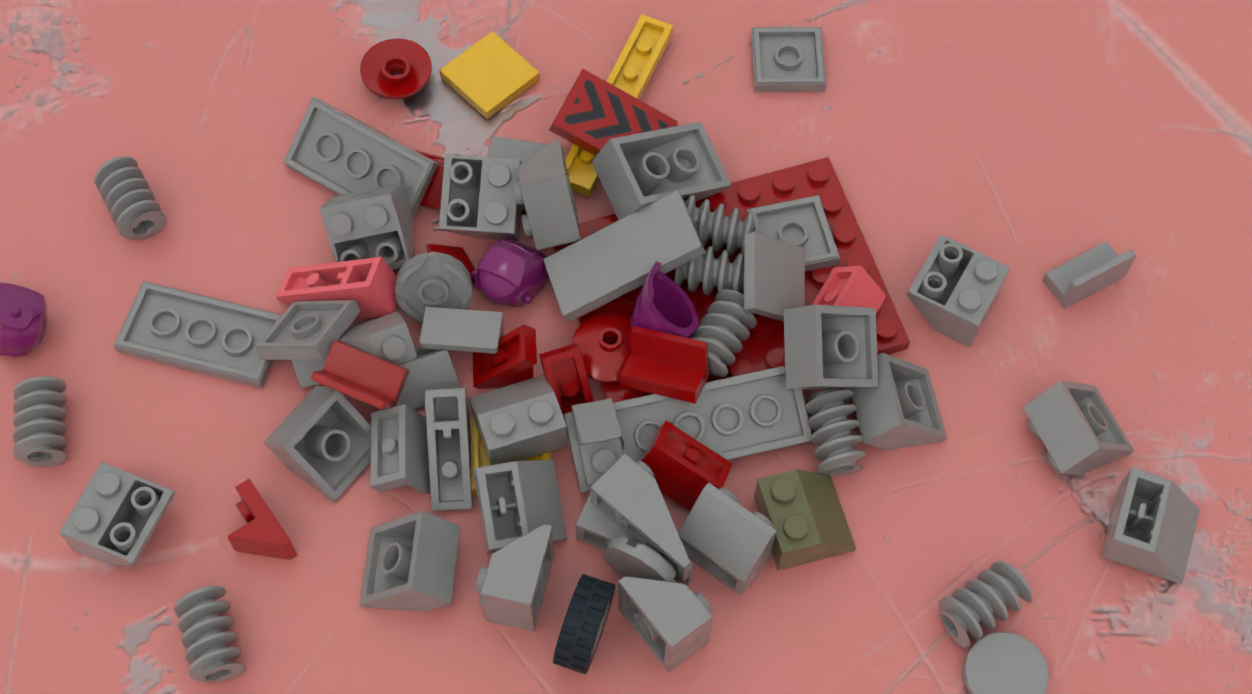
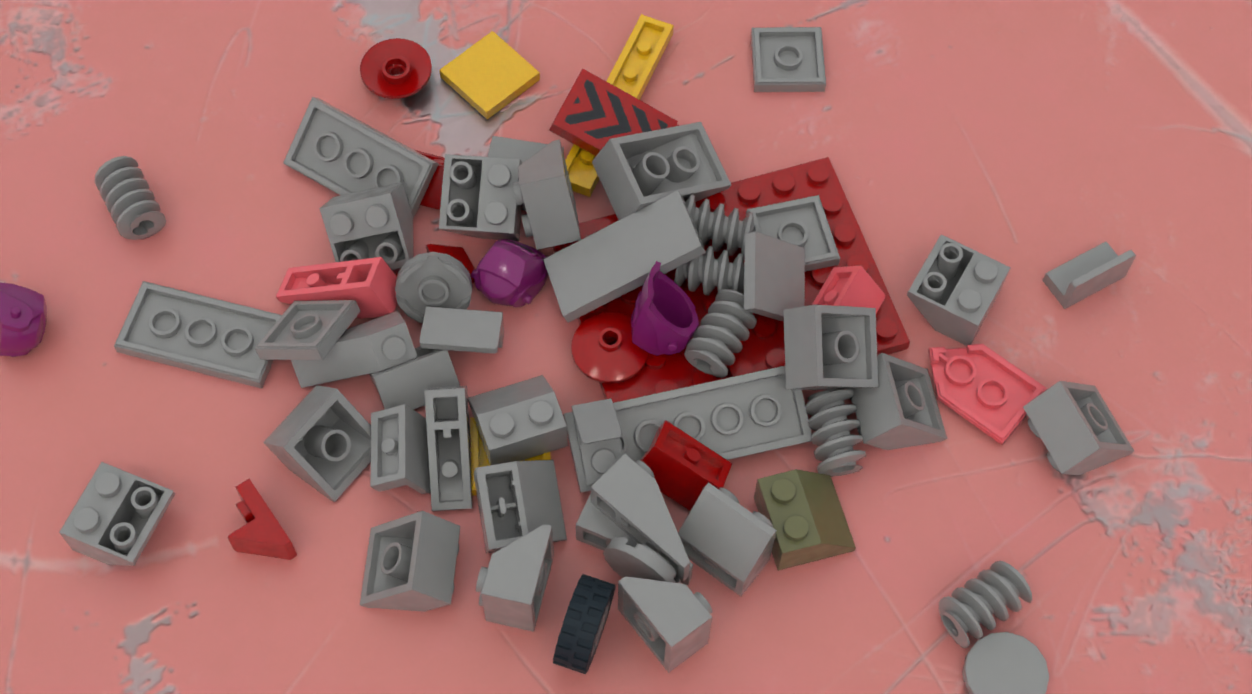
(39, 421): light grey piece -> none
(204, 635): light grey piece -> none
(362, 375): red panel -> none
(510, 364): red slope -> none
(567, 376): red slope -> none
(666, 365): red panel -> none
(983, 388): none -> coral tile
(1151, 526): light grey slope -> none

